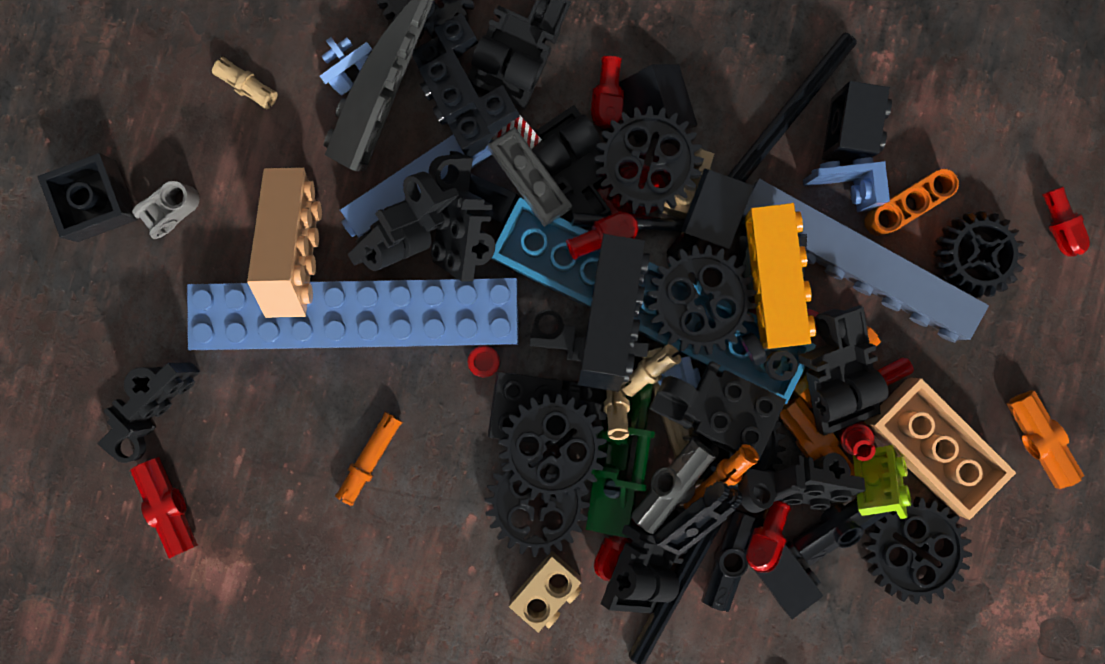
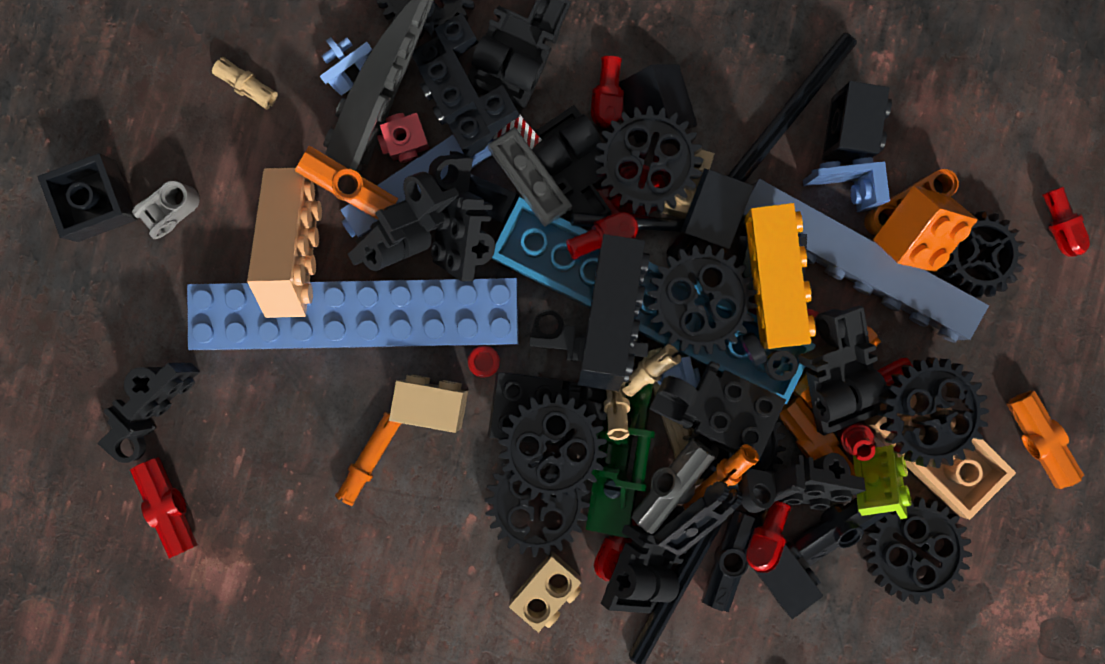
(326, 172): none -> orange piece
(398, 126): none -> coral brick
(429, 404): none -> tan brick
(925, 229): none -> orange brick
(926, 382): none -> black gear

